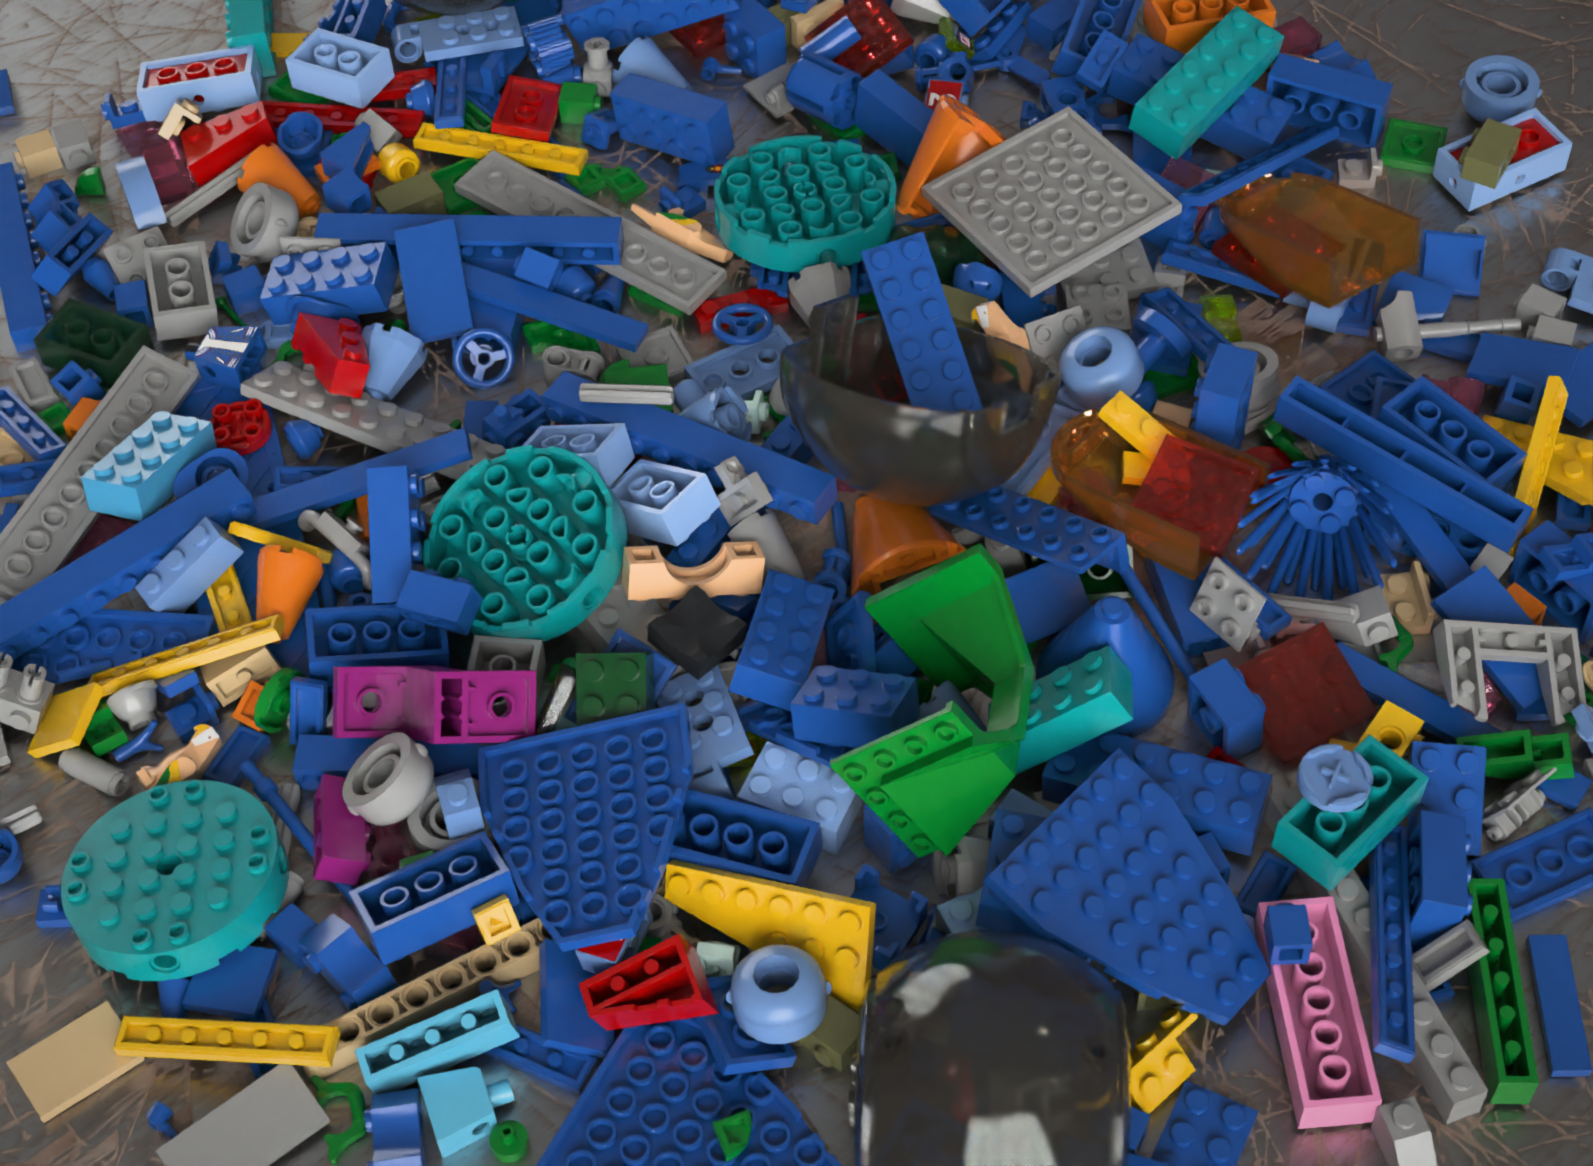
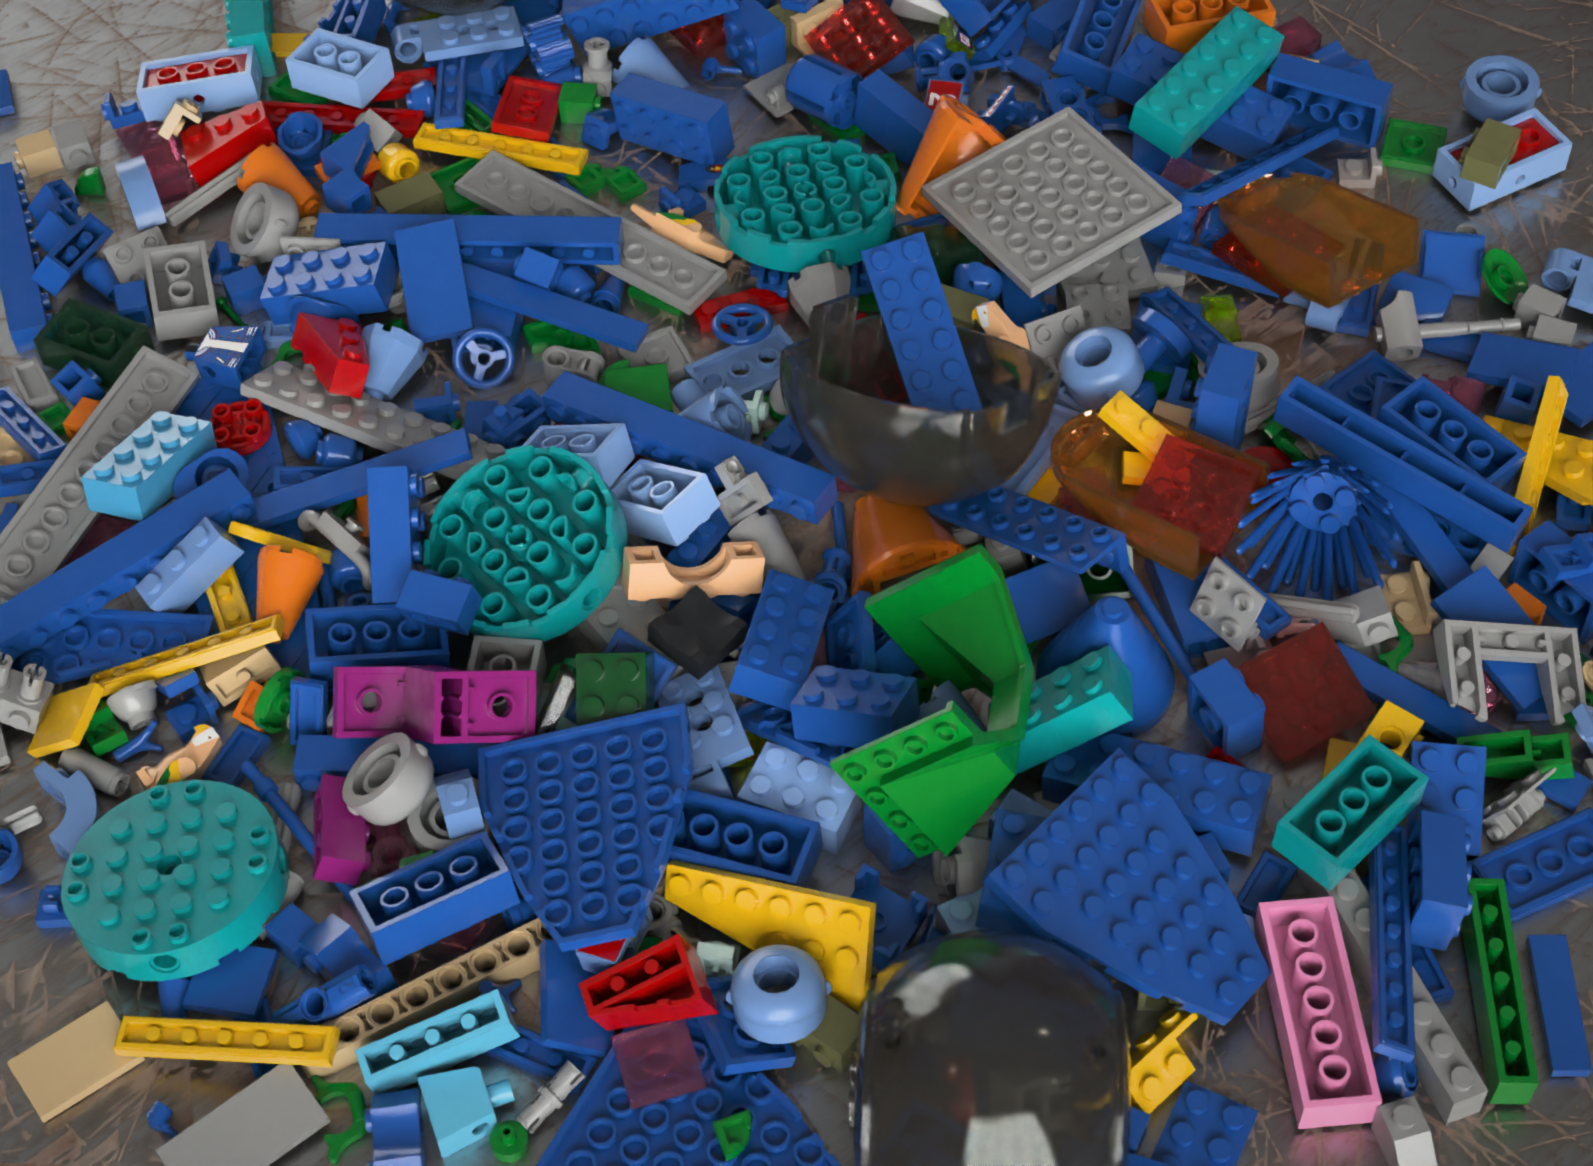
(80, 802): none -> medium blue arch
(338, 451): none -> blue head
(338, 994): none -> blue piece
(441, 407): none -> blue bracket
(495, 920): yellow tile -> none
(549, 1097): none -> light grey pin
(626, 393): light grey axle -> none
(657, 1063): none -> clear pink tile
(832, 40): blue brick -> none
(1003, 110): none -> blue hips
(1101, 60): blue plate -> none
(1180, 388): none -> blue bracket
(1287, 934): blue brick -> none
(1334, 778): medium blue tile -> none
(1396, 1077): none -> blue cone
(1449, 954): light grey tile -> none
(1503, 275): none -> green dish

